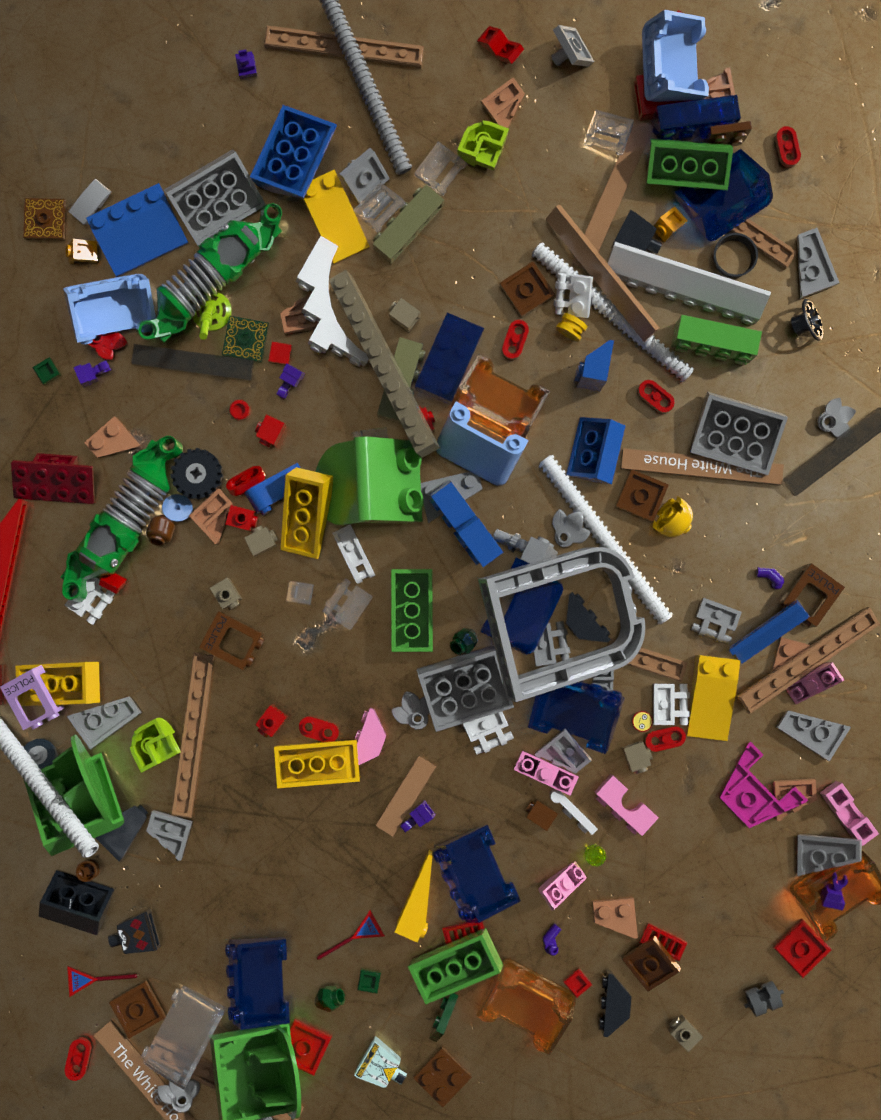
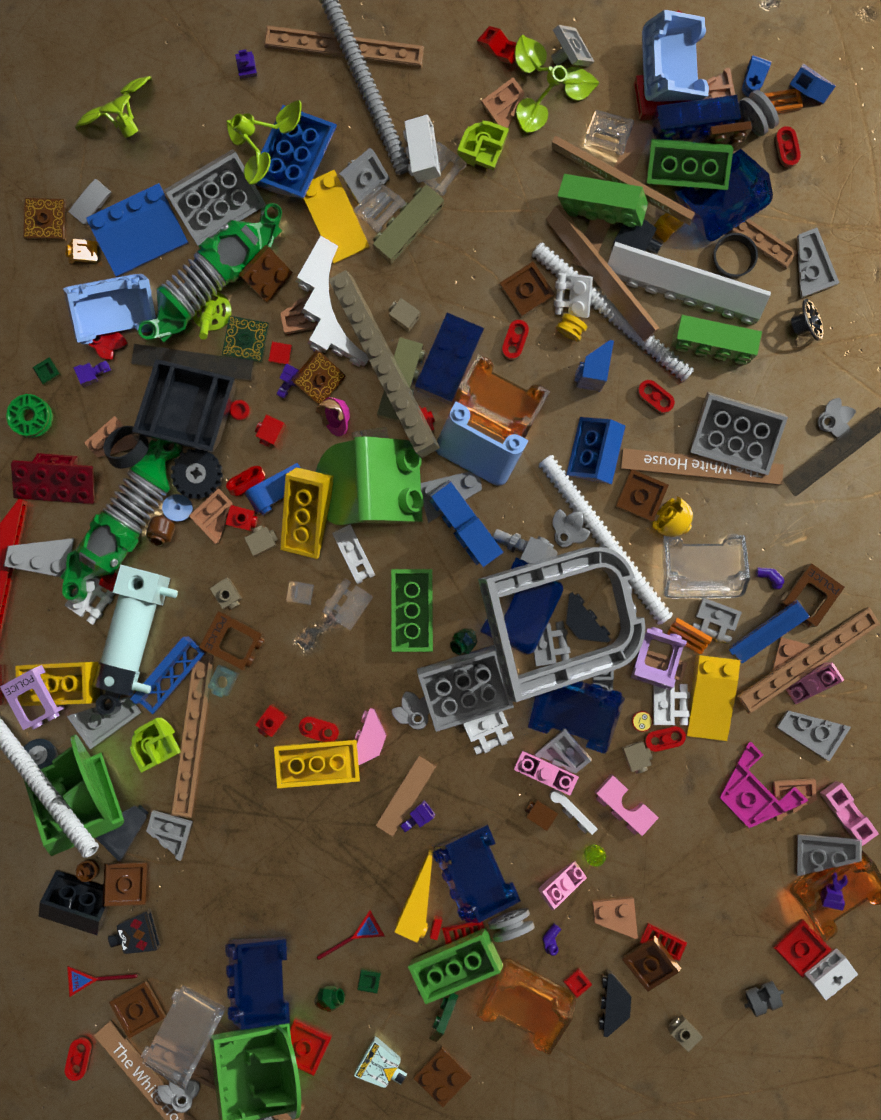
(18, 411): none -> green wheel
(40, 557): none -> light grey wing
(124, 121): none -> lime plant
(124, 884): none -> reddish brown plate
(128, 635): none -> light aqua piece
(130, 458): none -> black tyre
(162, 670): none -> blue fence
(185, 406): none -> black slope
(231, 677): none -> clear light blue brick
(242, 127): none -> lime plant
(265, 273): none -> reddish brown plate
(318, 377): none -> reddish brown plate
(334, 415): none -> dark pink piece
(421, 148): none -> white brick
(435, 929): none -> red tile
(511, 925): none -> light grey wheel
(578, 83): none -> lime plant
(603, 200): none -> bright green brick
(614, 175): none -> medium nougat tile
(652, 675): none -> lavender window
(692, 642): none -> orange tile
(705, 568): none -> clear windscreen
(755, 74): none -> blue piece
(759, 111): none -> light grey wheel
(787, 108): none -> orange tile
(812, 84): none -> blue slope
(831, 974): none -> white brick

